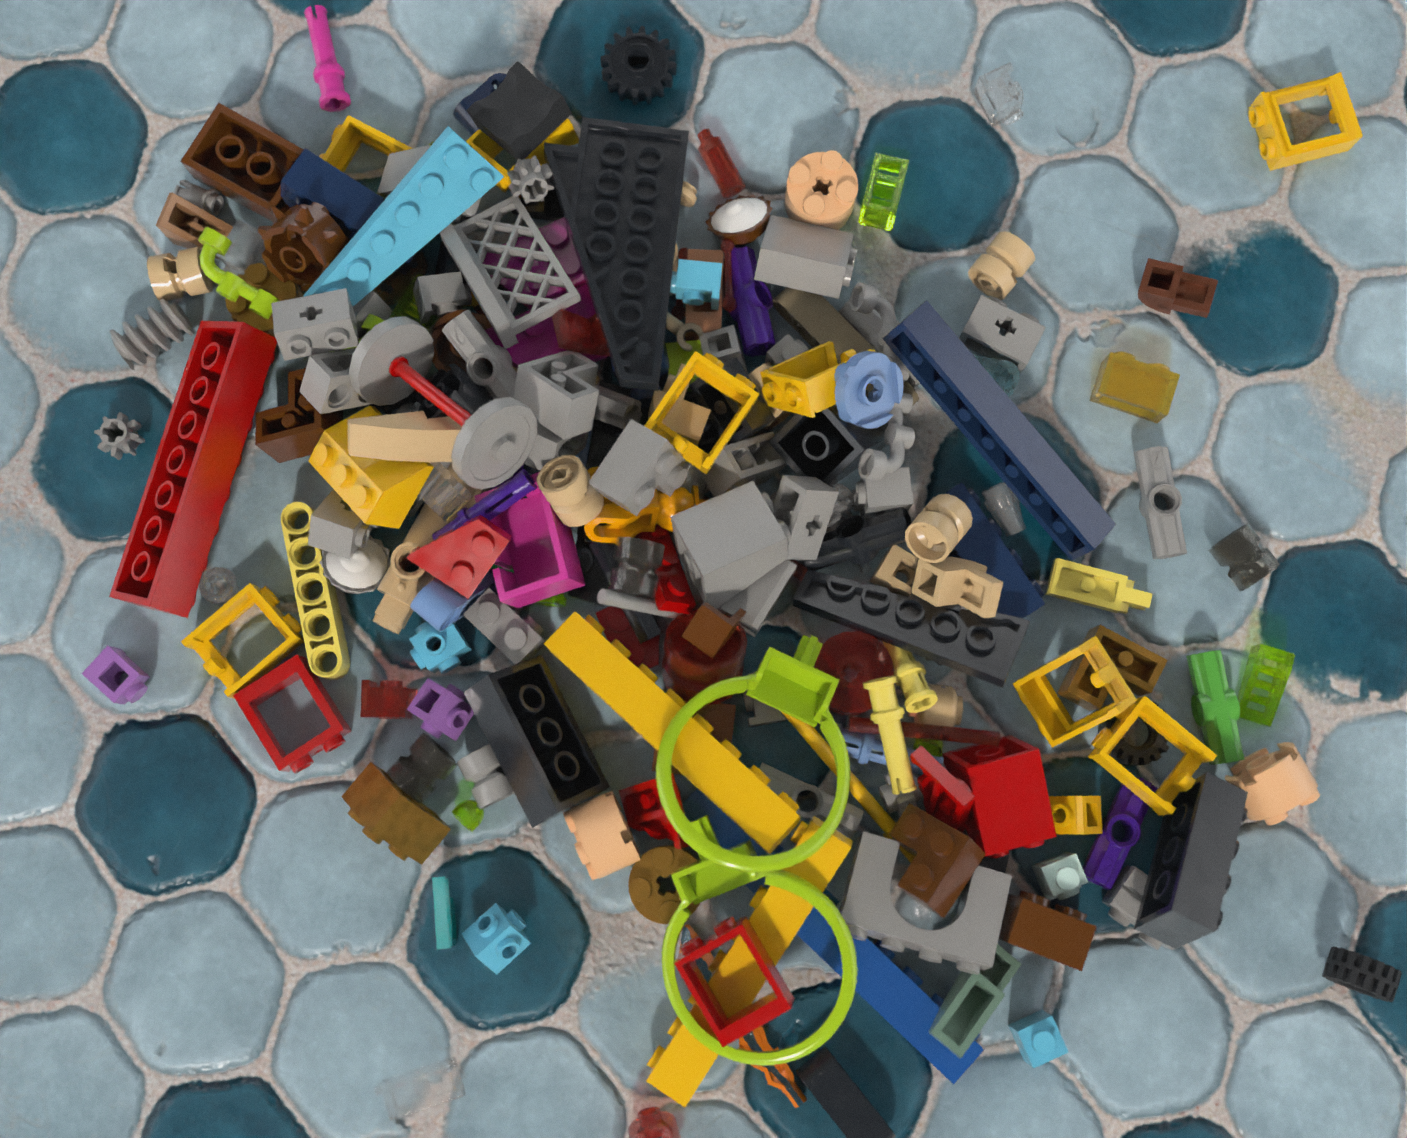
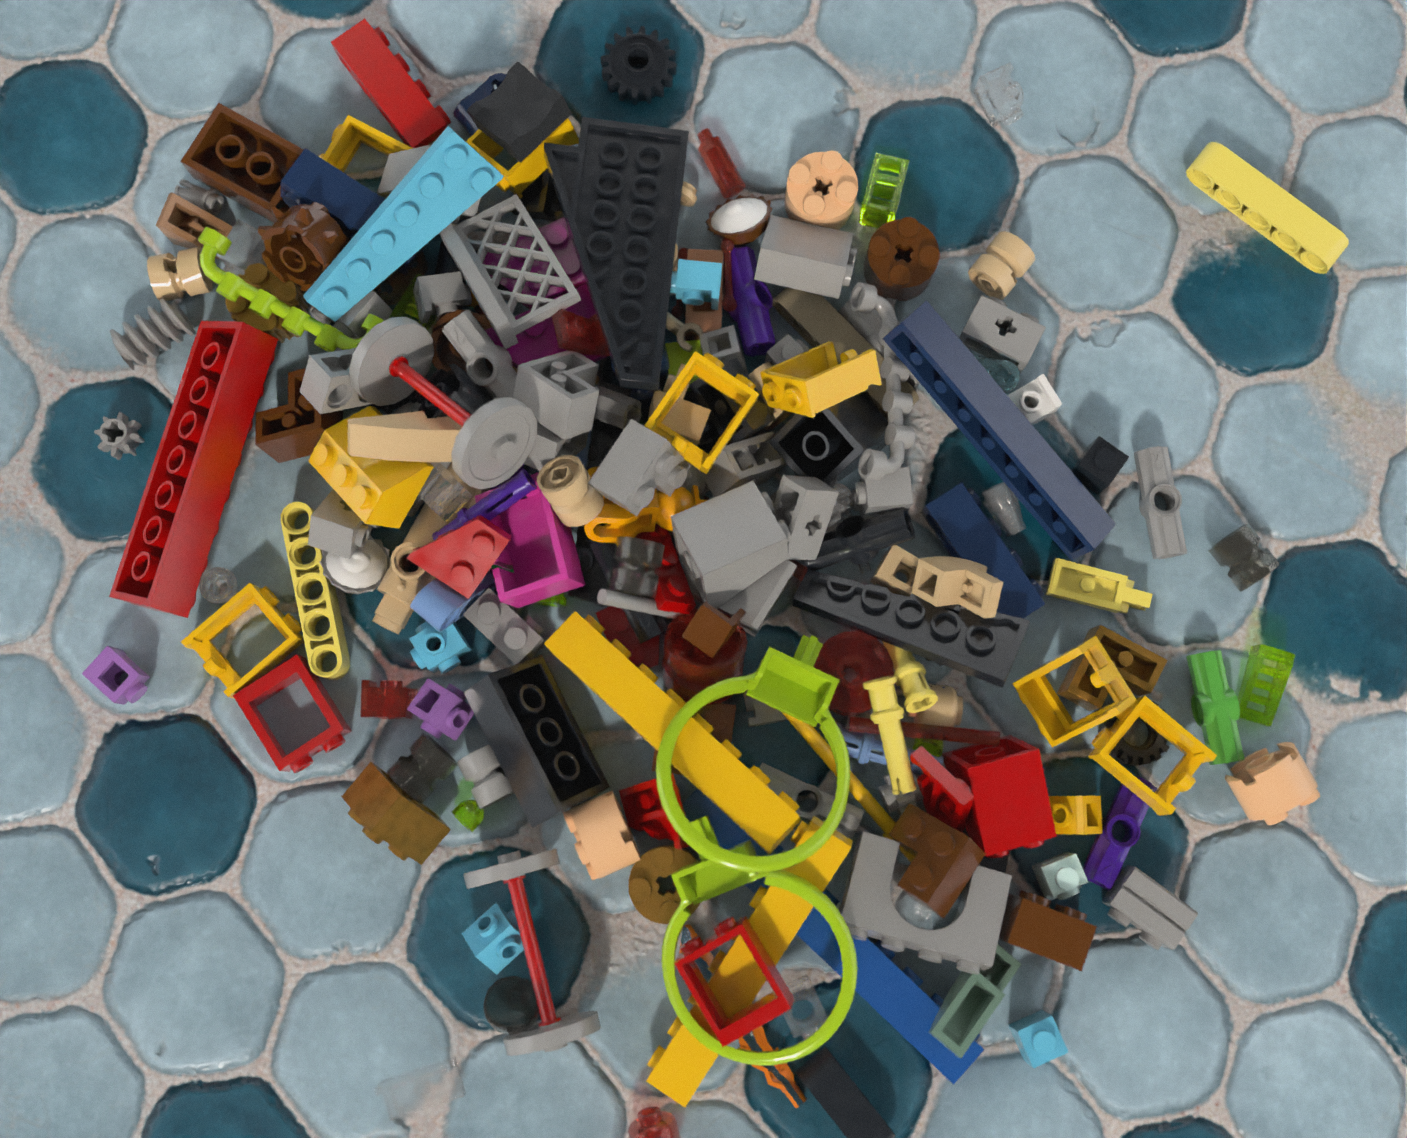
(315, 324): light grey brick -> none
(327, 72): dark pink pin -> none
(389, 86): none -> red brick
(444, 914): teal tile -> none
(511, 1005): none -> clear smoke hair
(530, 180): light grey gear -> none
(553, 1031): none -> light grey piece
(803, 989): none -> clear brick
(851, 386): medium blue plate -> none
(906, 241): none -> reddish brown brick
(938, 528): tan wheel -> none
(1041, 396): none -> white brick
(1099, 465): none -> black brick
(1135, 386): clear yellow brick -> none
(1168, 288): copper brick -> none
(1192, 863): black brick -> none
(1267, 208): none -> light yellow beam
(1272, 133): yellow window -> none
(1362, 974): black tyre -> none

